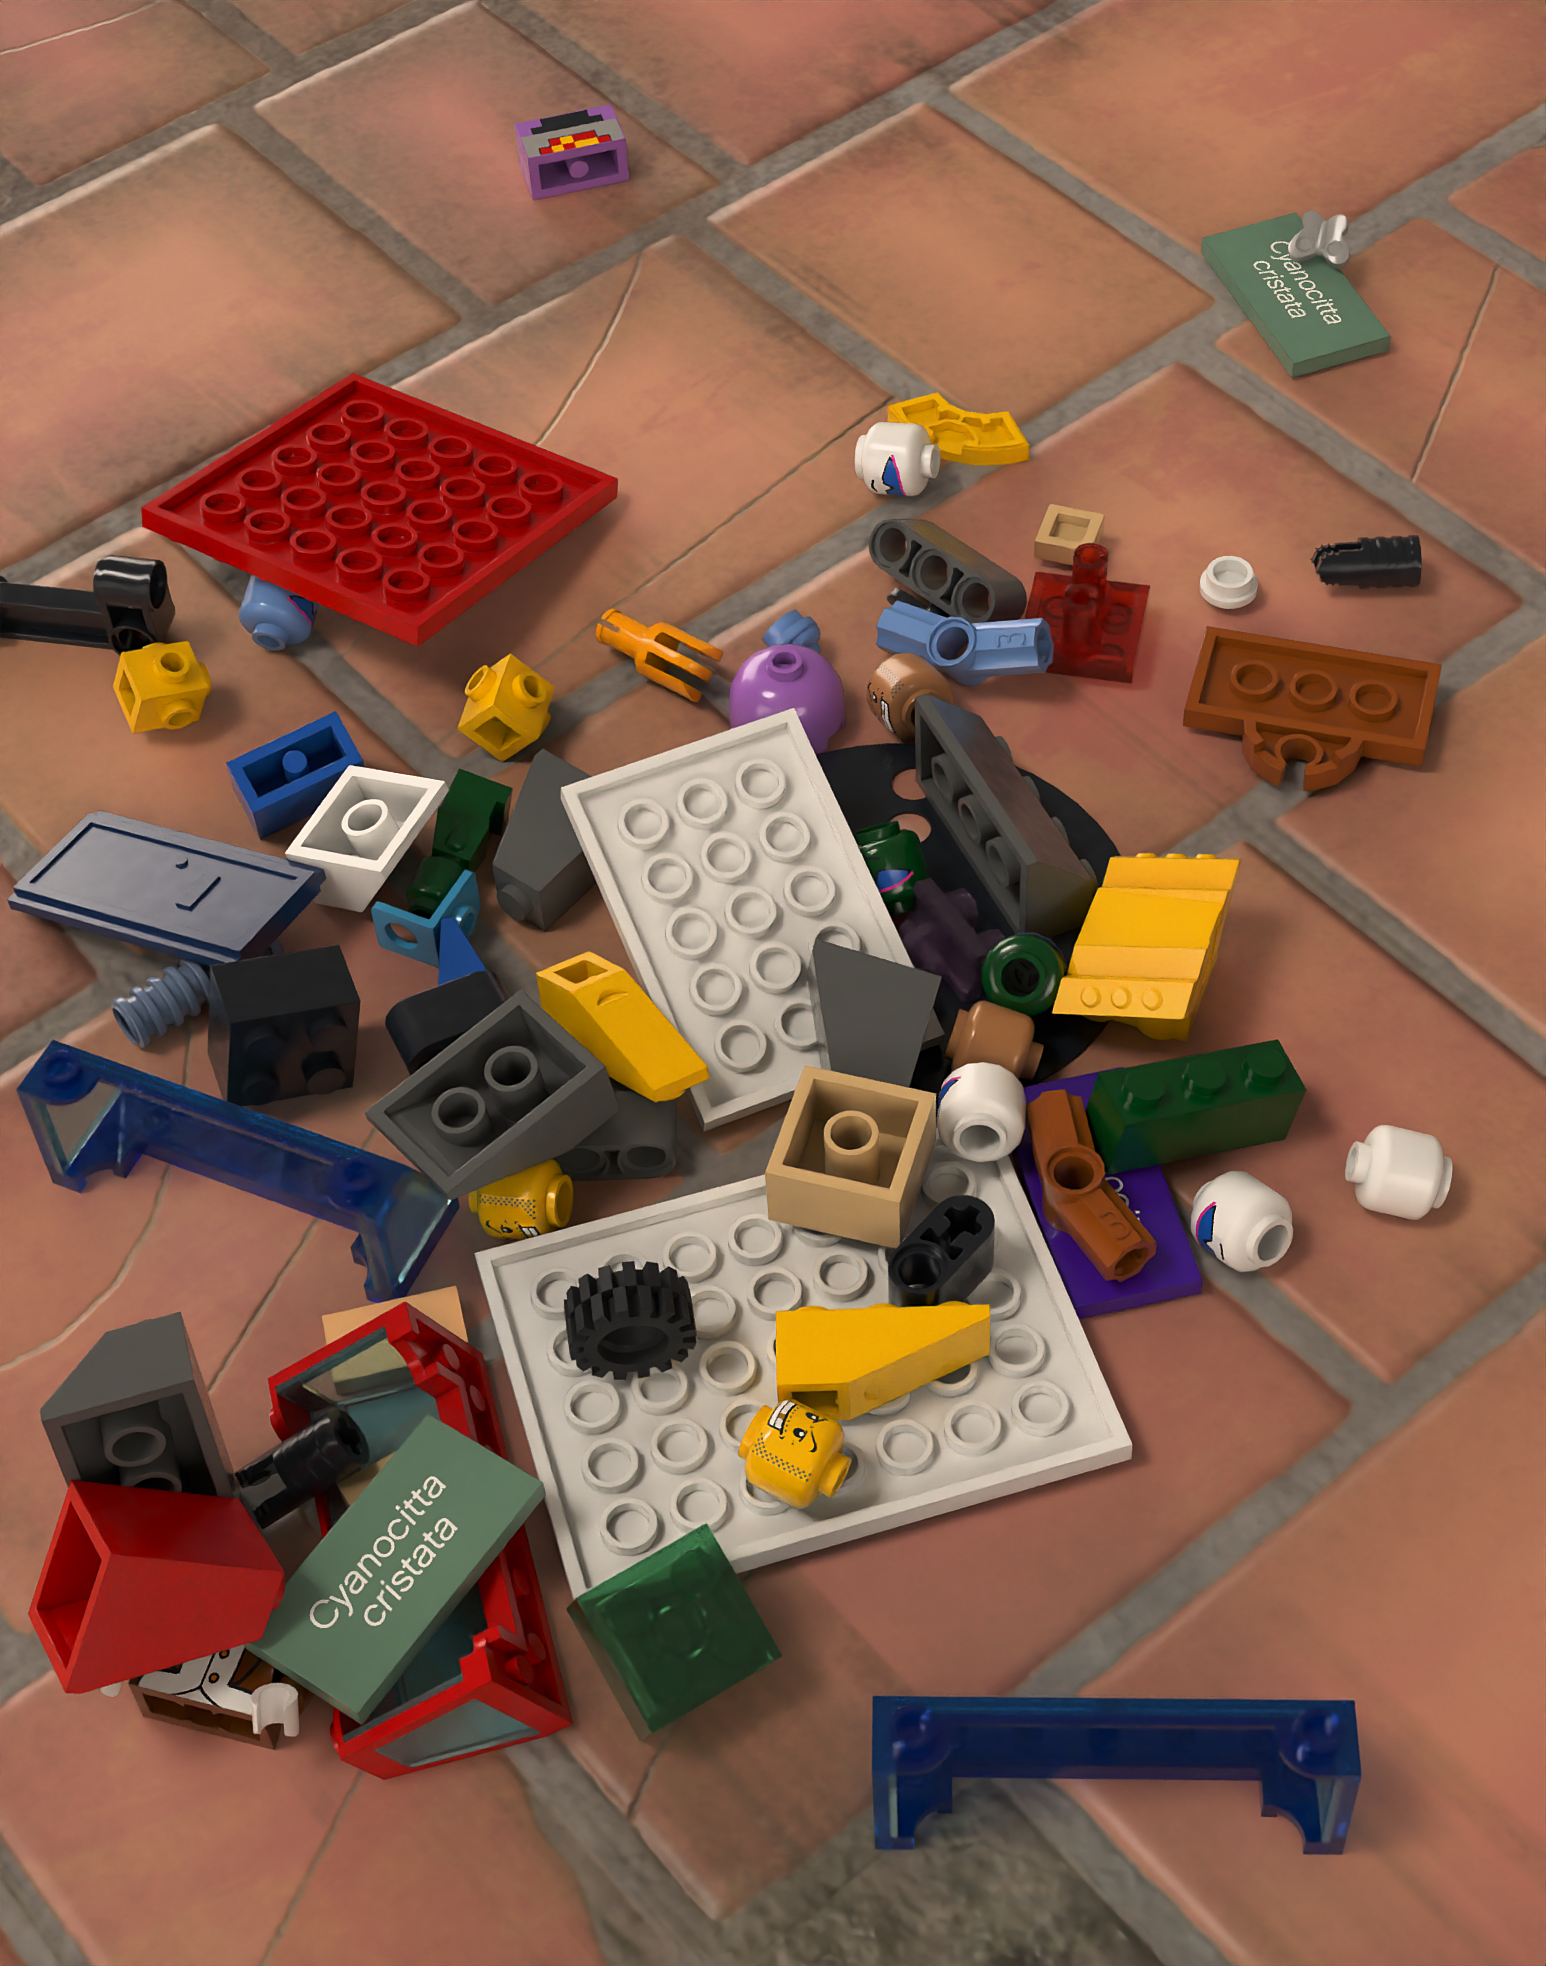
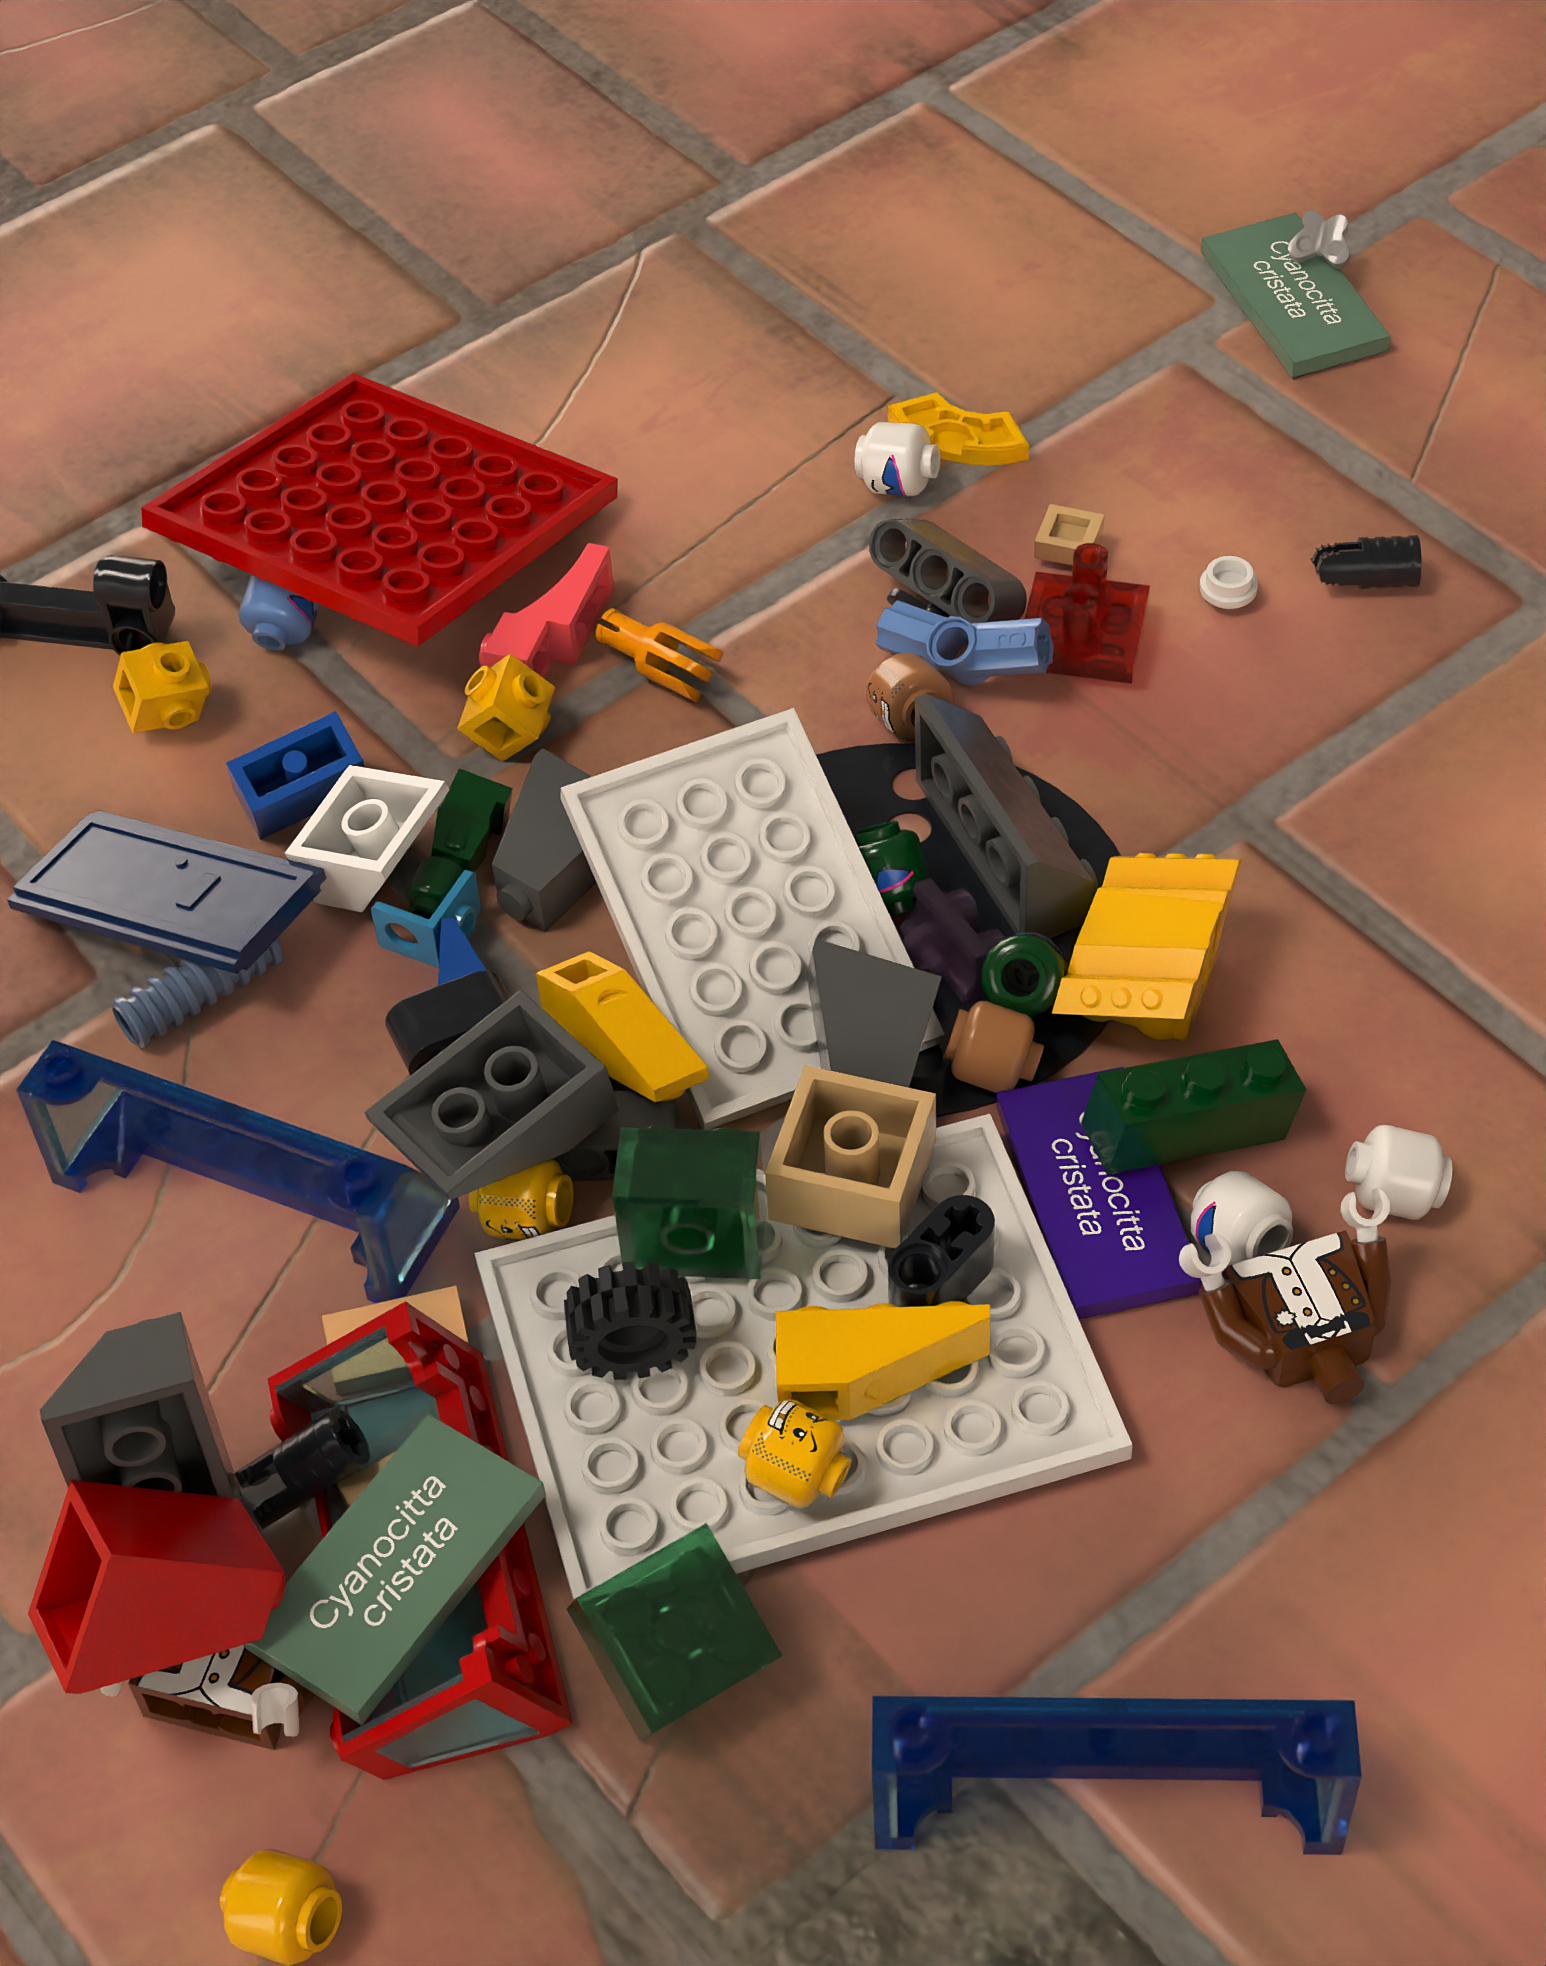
(280, 1907): none -> yellow head
(283, 1026): black brick -> none
(559, 621): none -> coral slope
(572, 152): medium lavender brick -> none
(691, 1200): none -> clear green brick
(787, 679): medium lavender cylinder -> none
(793, 629): medium blue plate -> none
(981, 1112): white head -> none
(1094, 1213): dark orange piece -> none
(1303, 1306): none -> torso
(1311, 704): dark orange plate -> none

